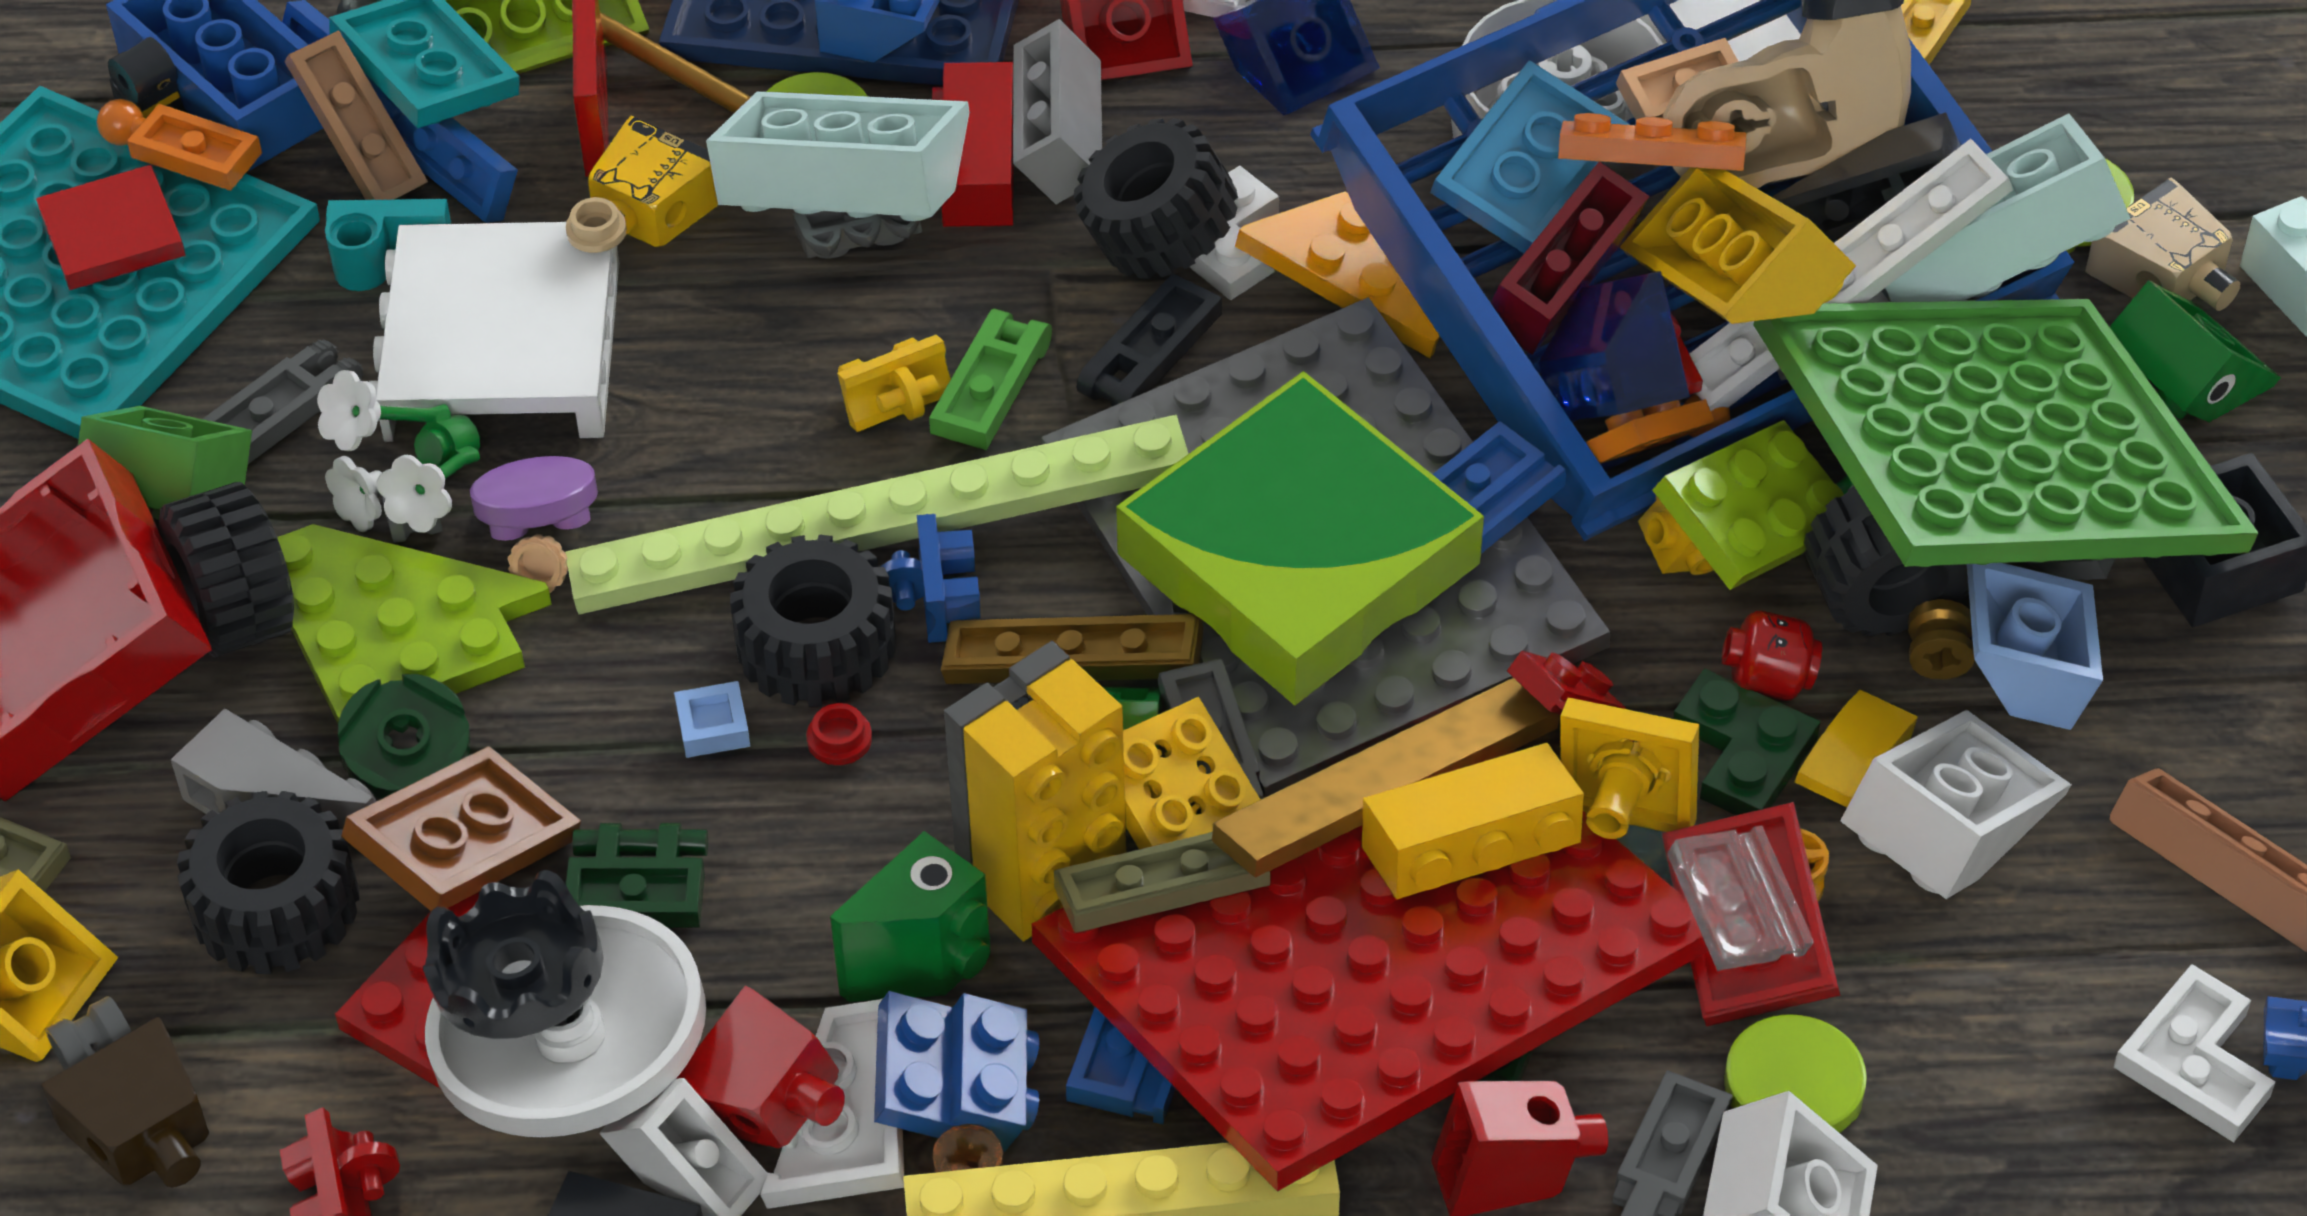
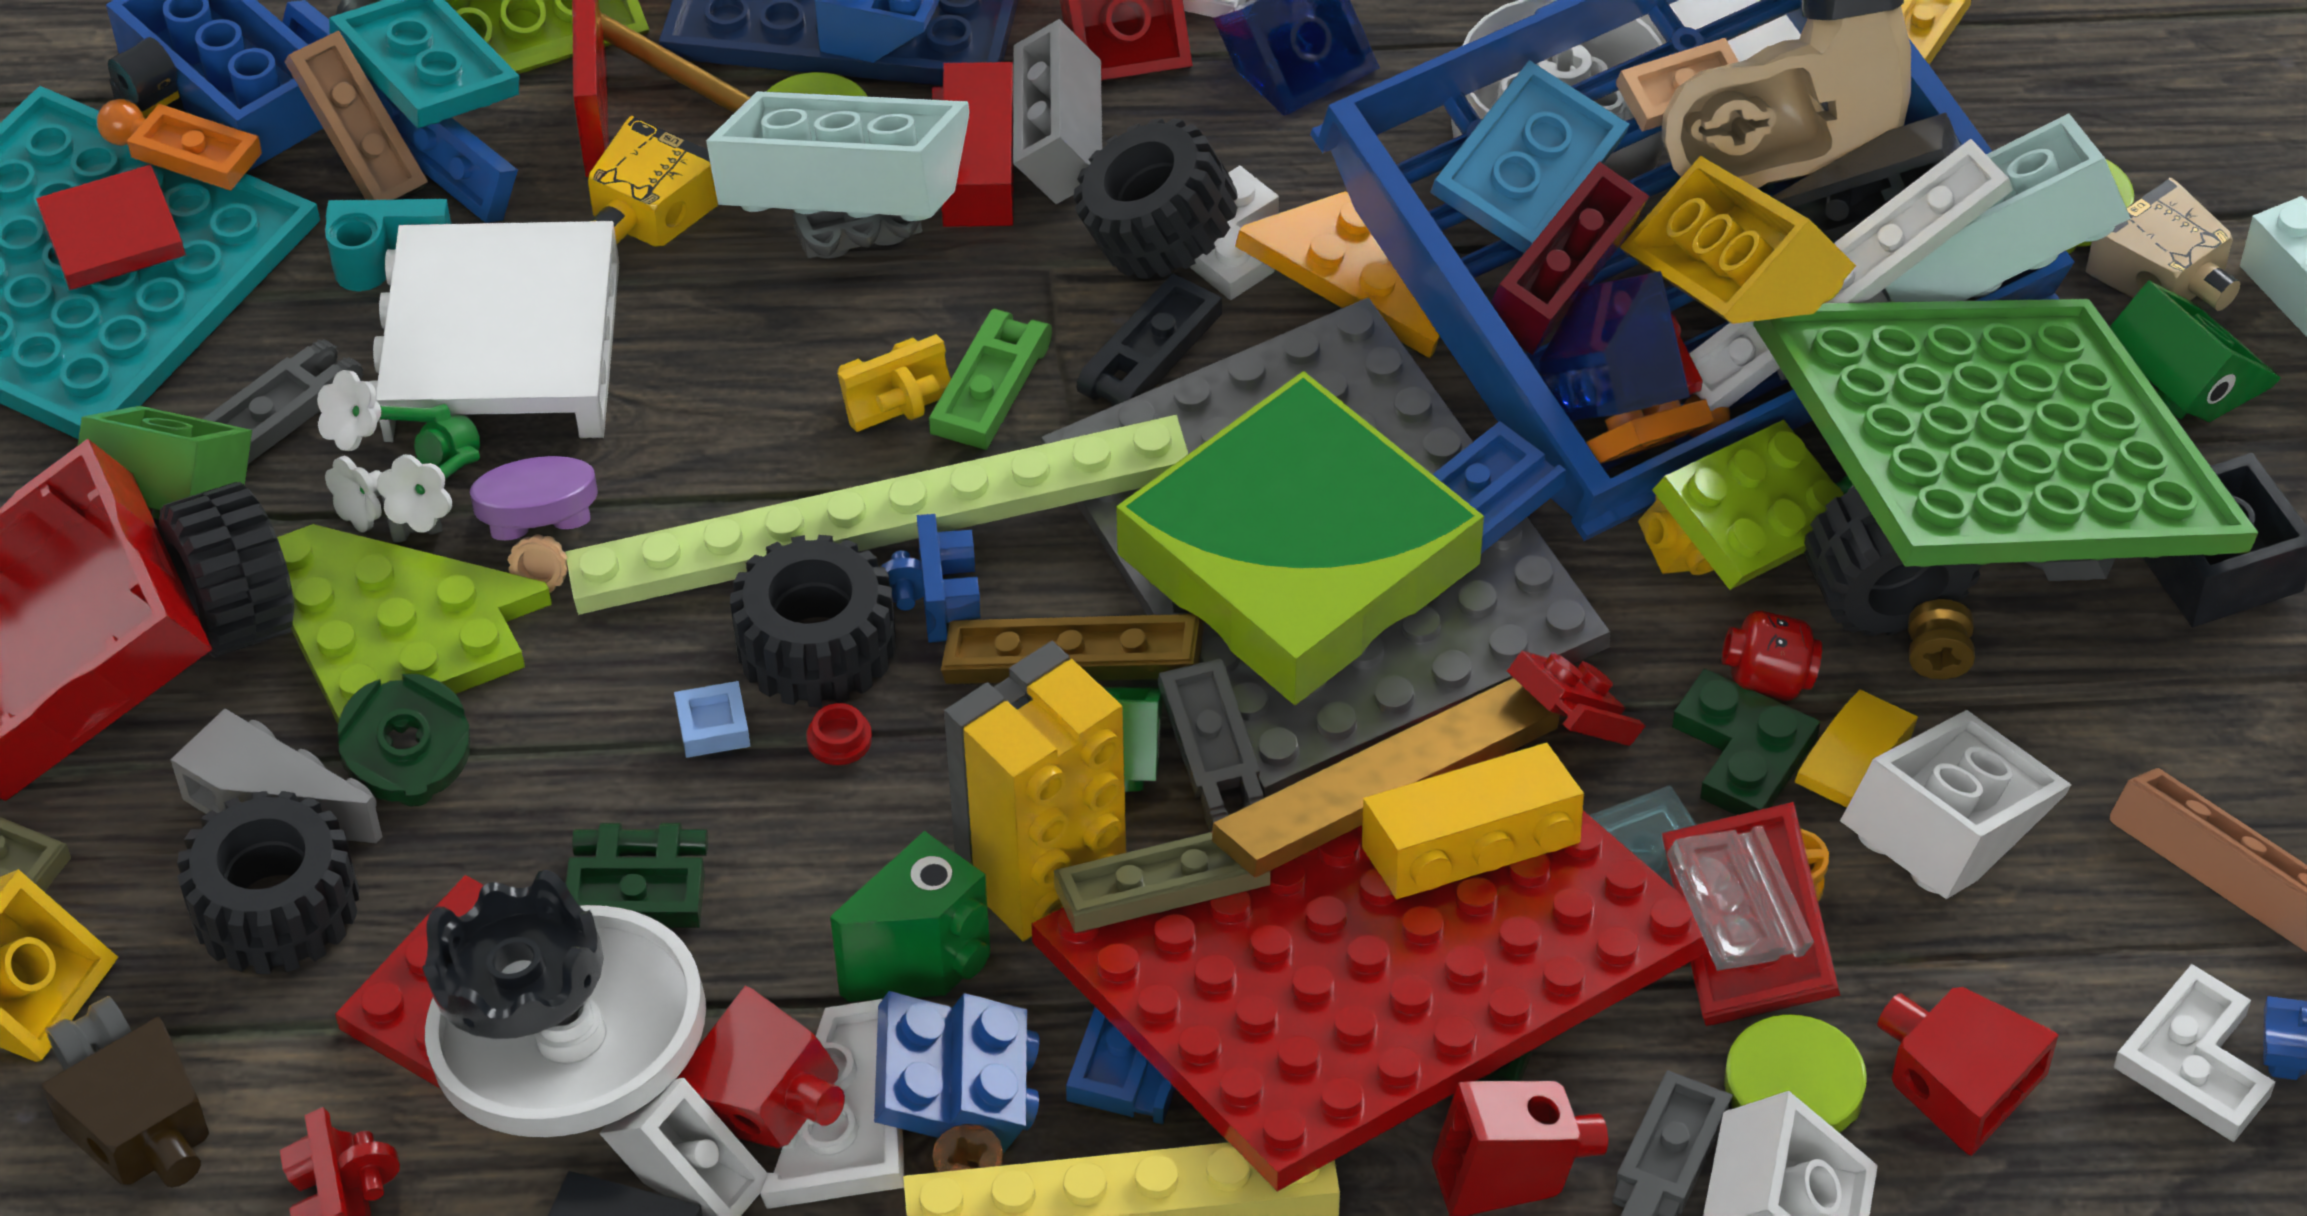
(460, 829): dark orange plate -> none
(595, 225): tan plate -> none
(1163, 789): yellow plate -> none
(1628, 781): yellow plate -> none
(1652, 142): orange plate -> none
(1966, 1061): none -> red torso
(2035, 641): light blue slope -> none

